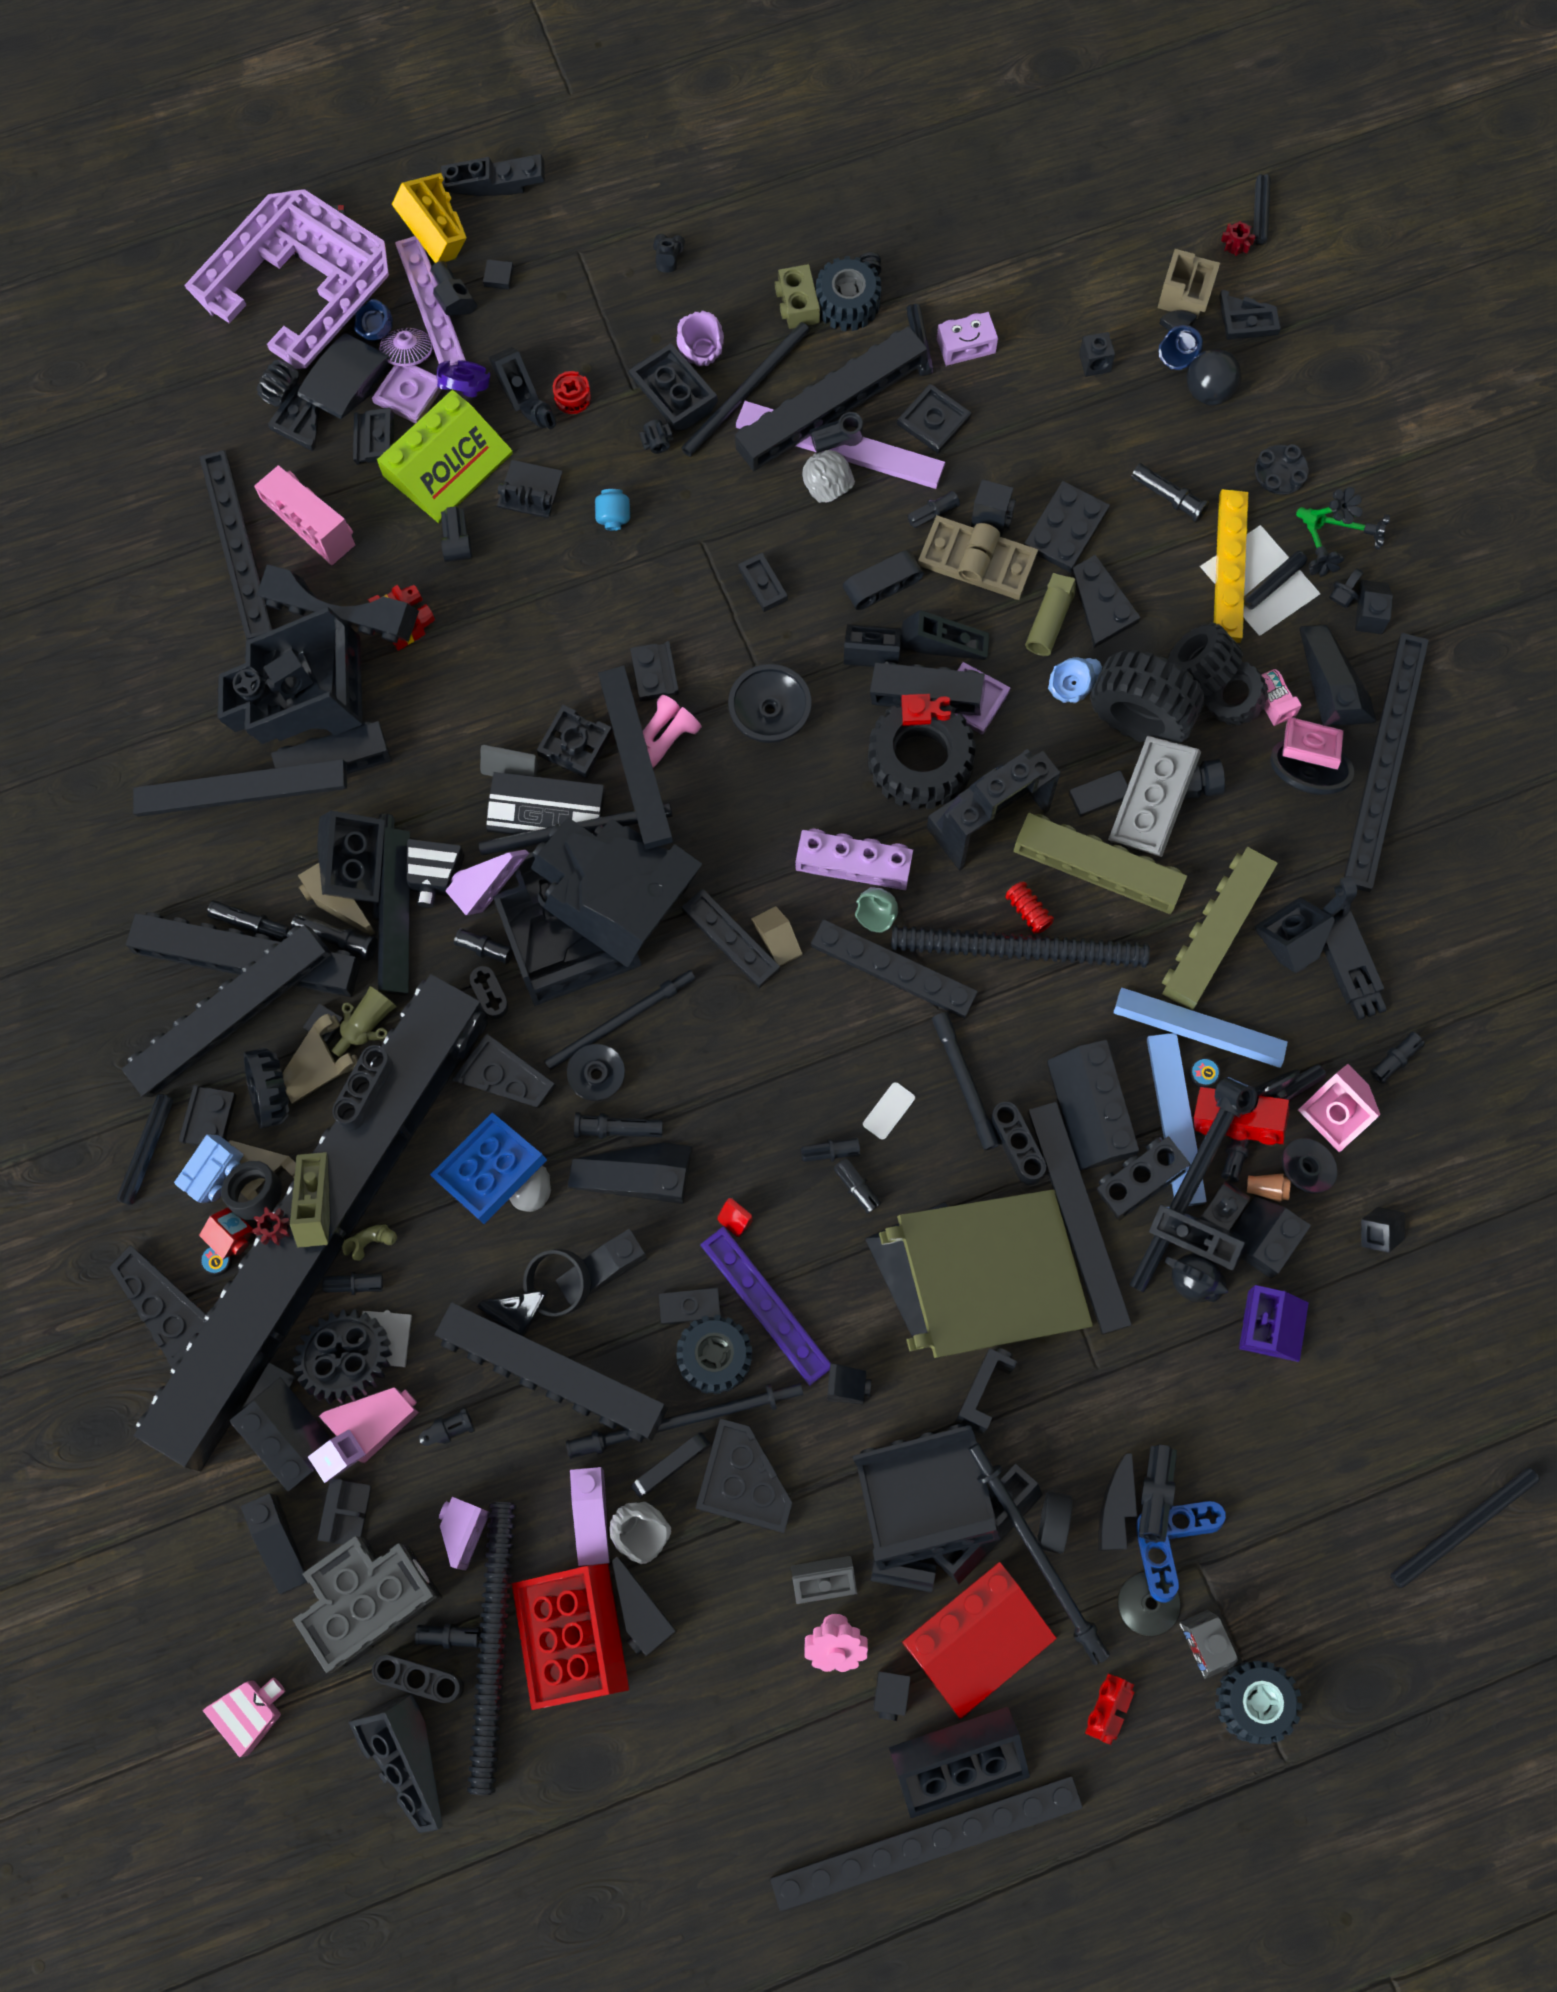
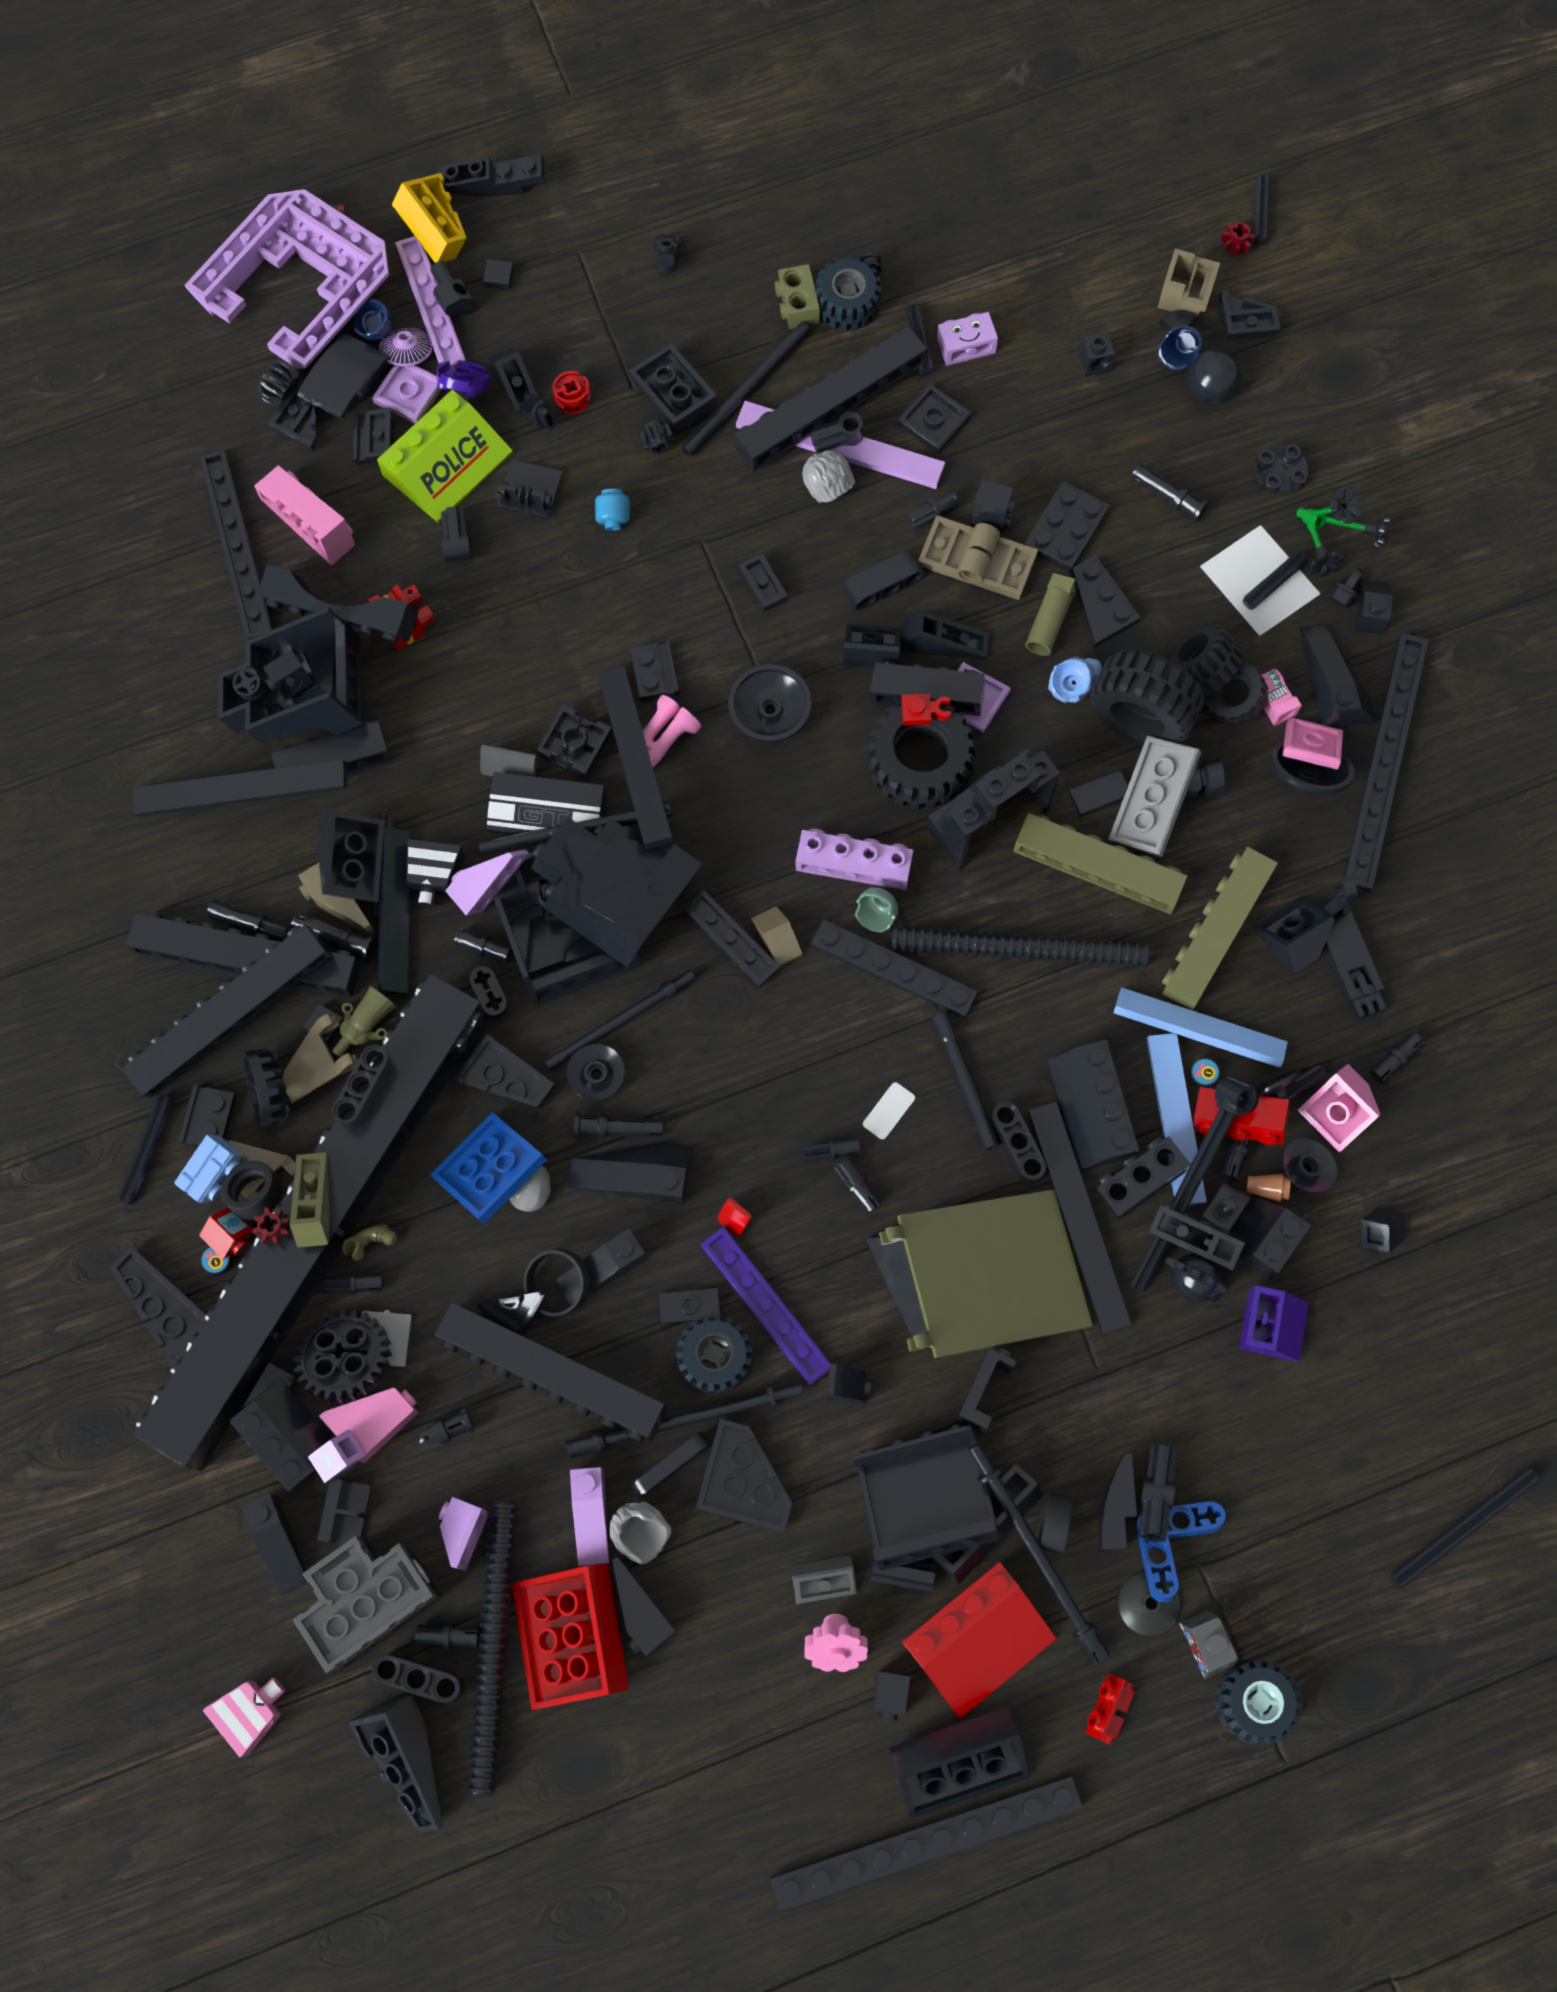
(700, 338): lavender hair -> none
(1029, 907): red piece -> none
(1231, 562): yellow plate -> none

